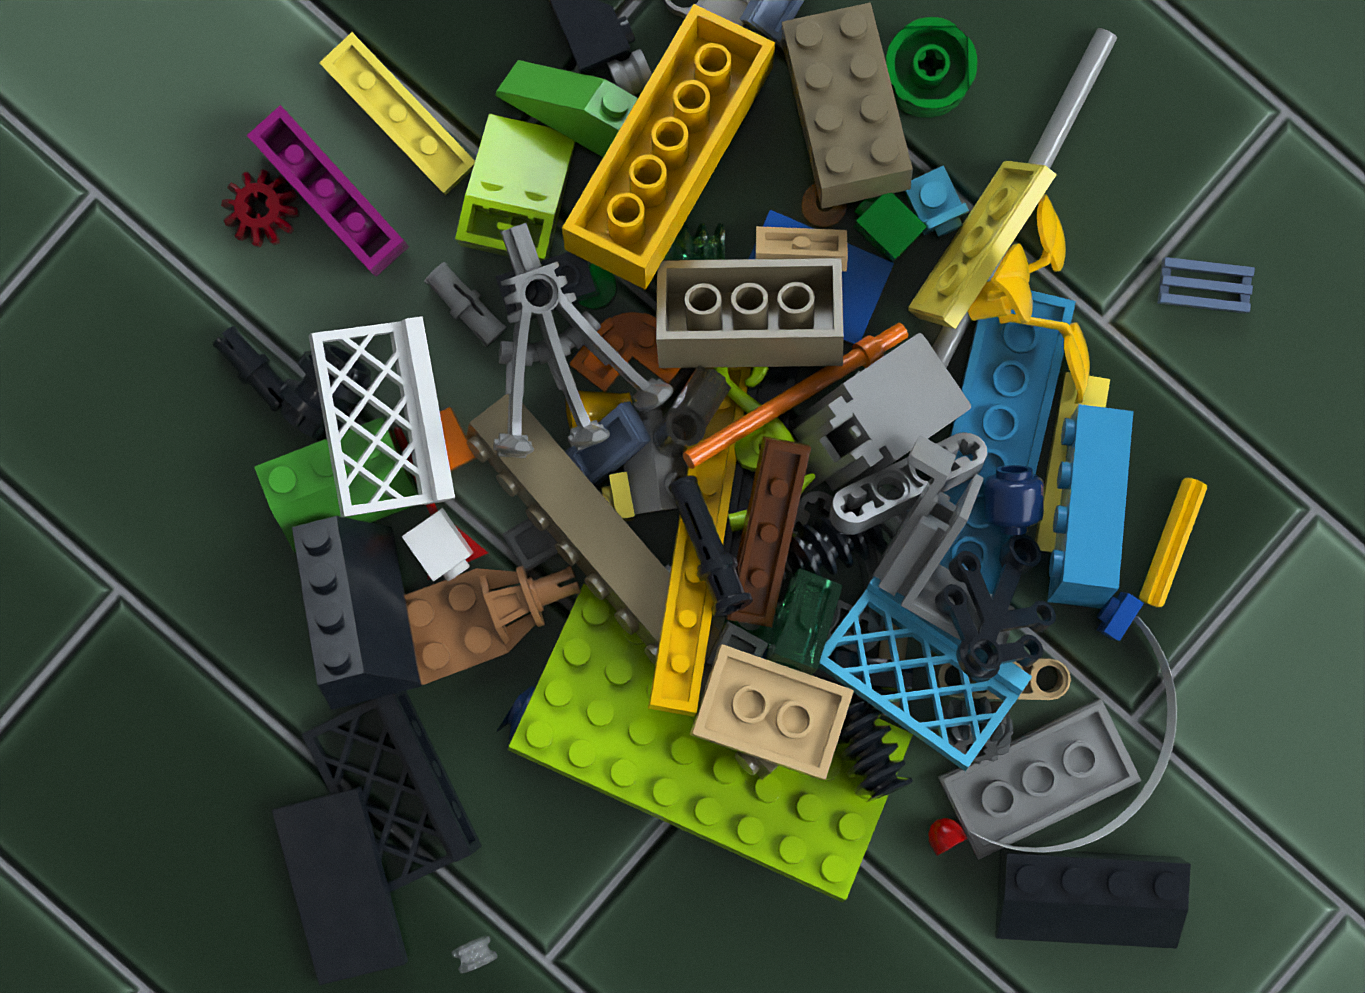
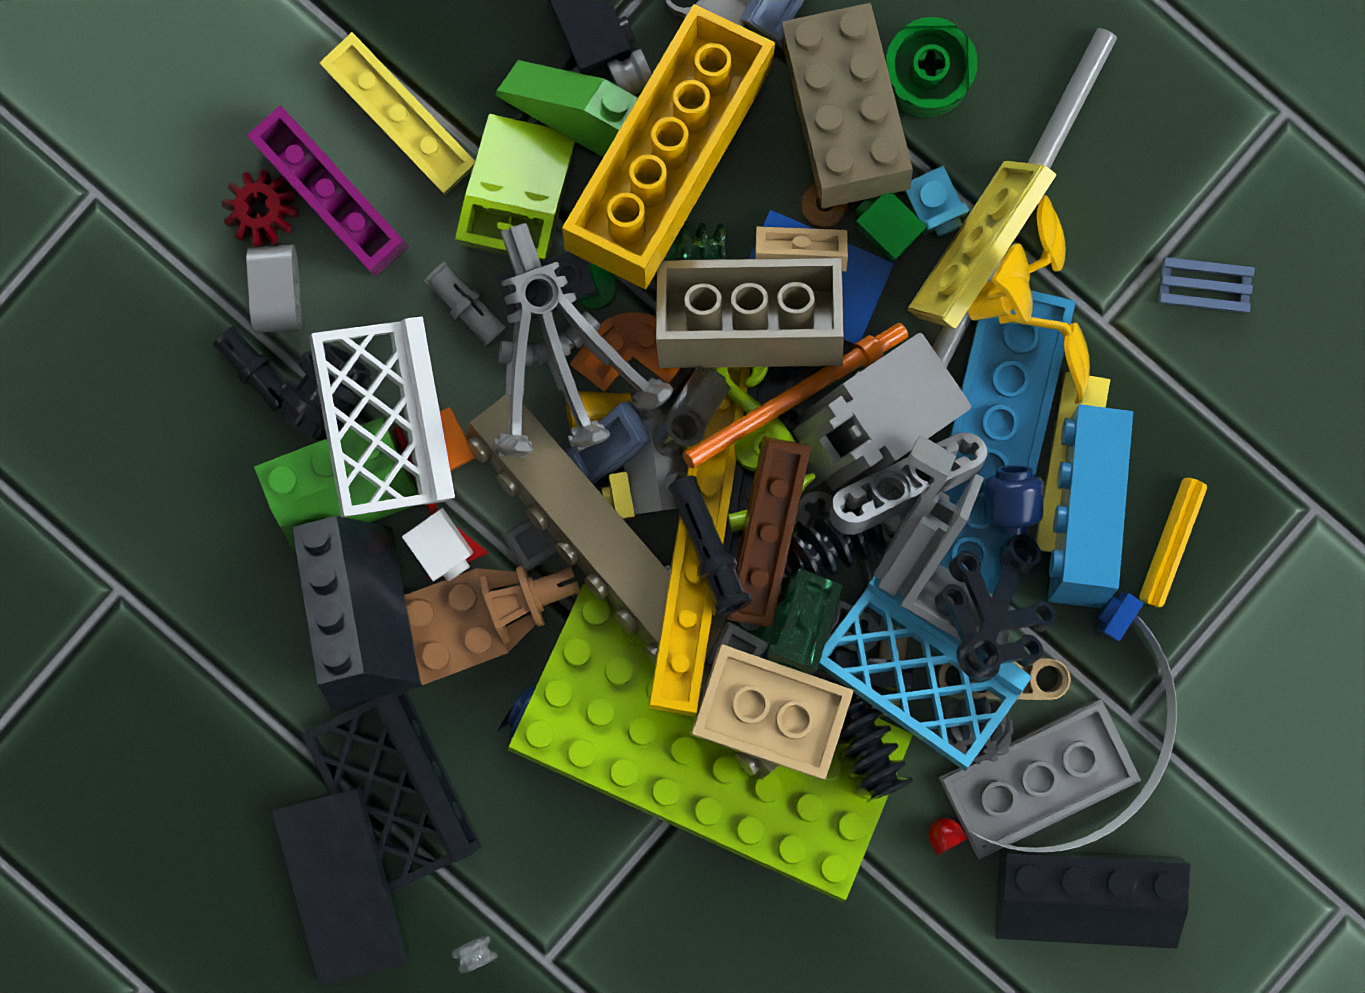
(274, 288): none -> light grey beam

